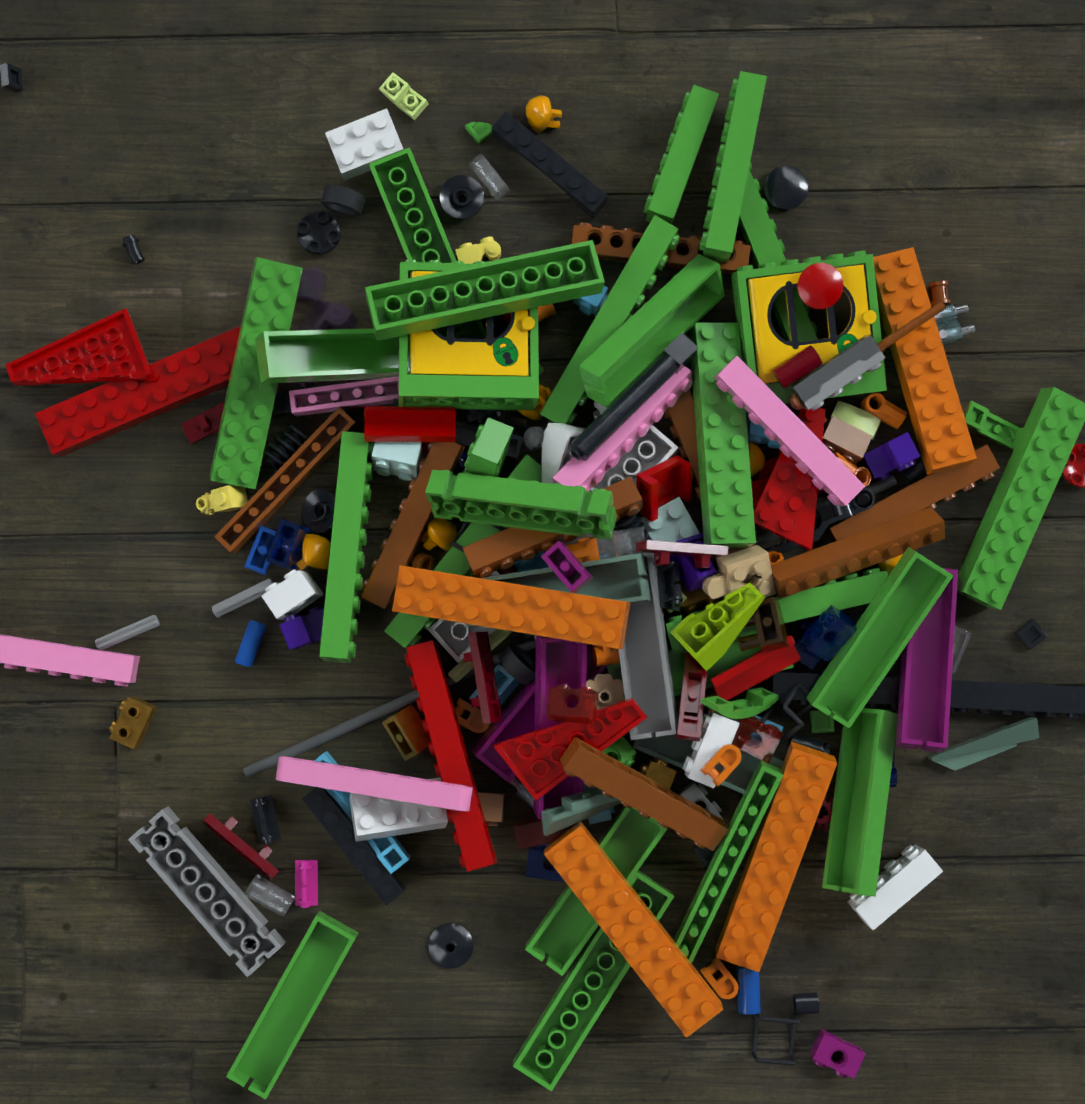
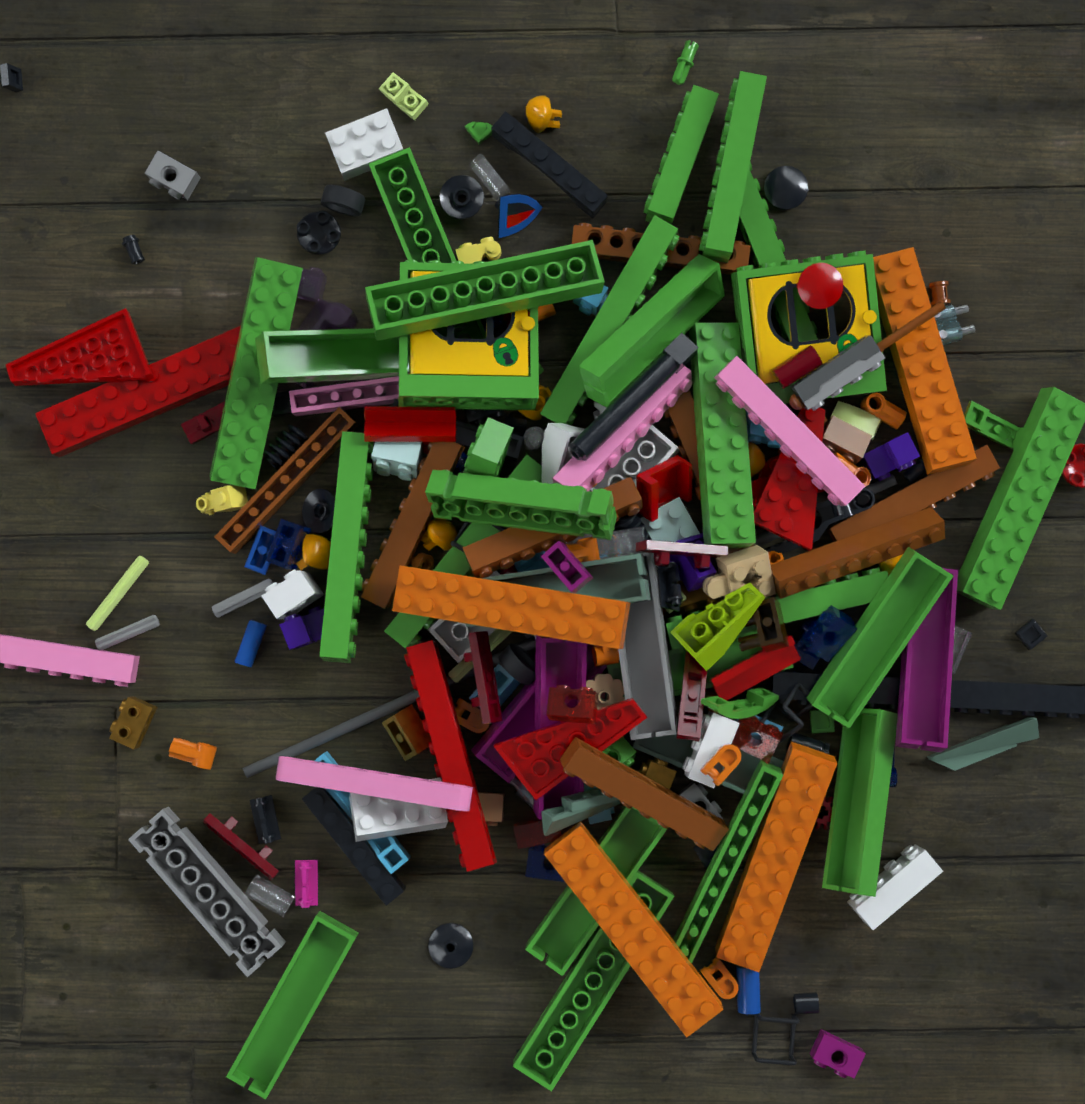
(117, 593): none -> yellowish green axle
(162, 167): none -> light grey brick
(198, 753): none -> orange piece
(515, 213): none -> shield
(685, 62): none -> bright green axle

